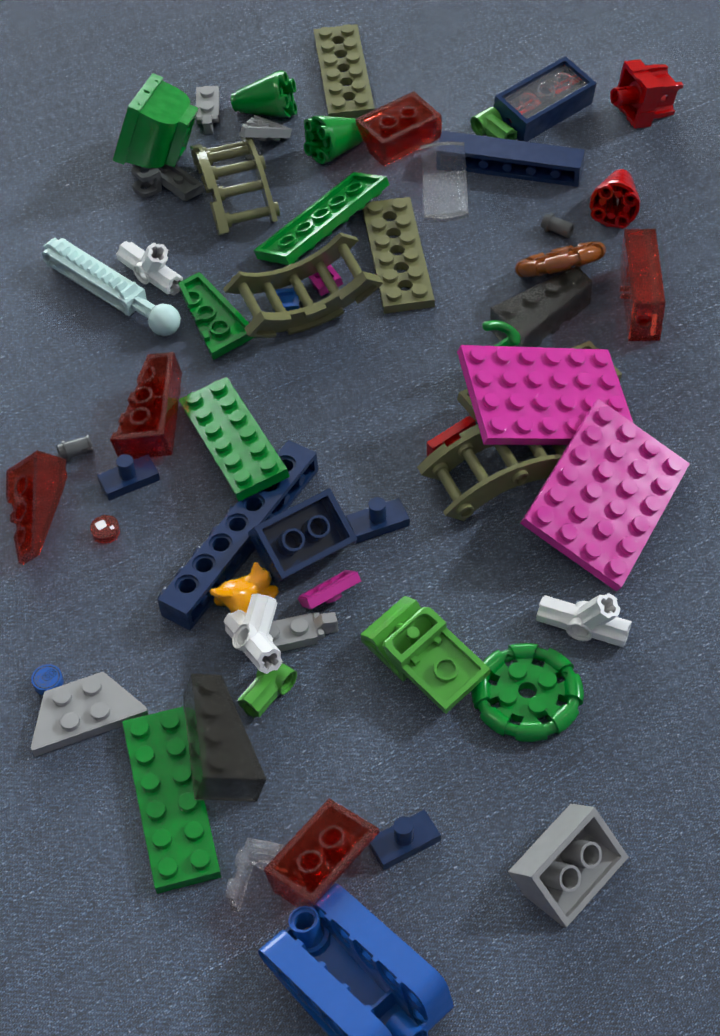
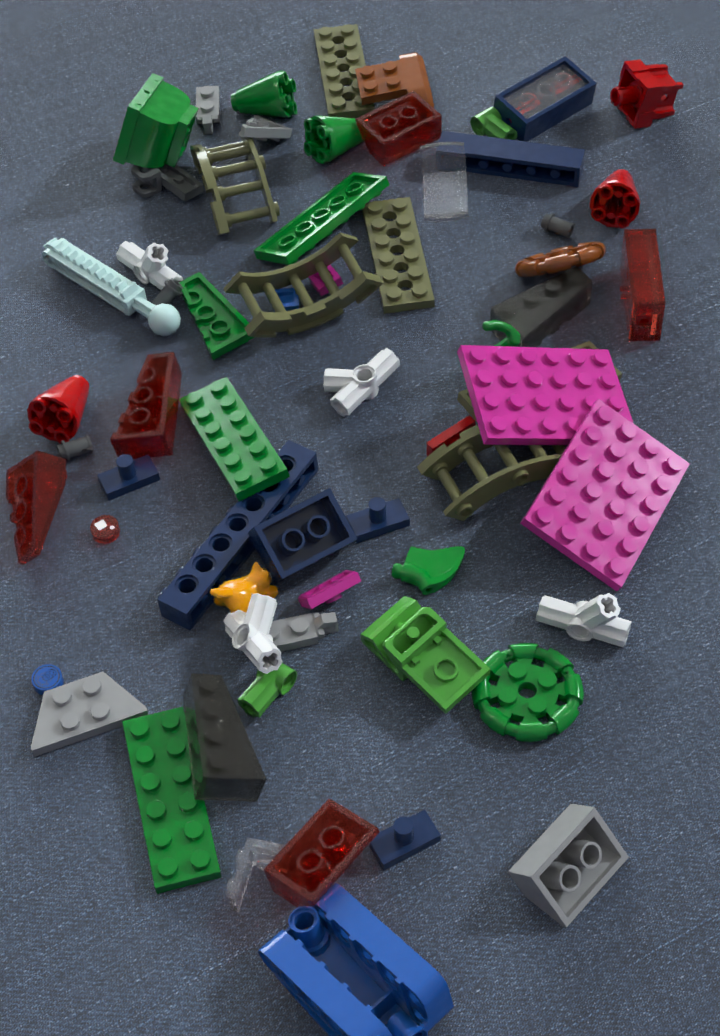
(59, 410): none -> red cone
(168, 293): none -> dark grey pin
(359, 384): none -> white piece
(394, 80): none -> dark orange piece
(429, 568): none -> green arm

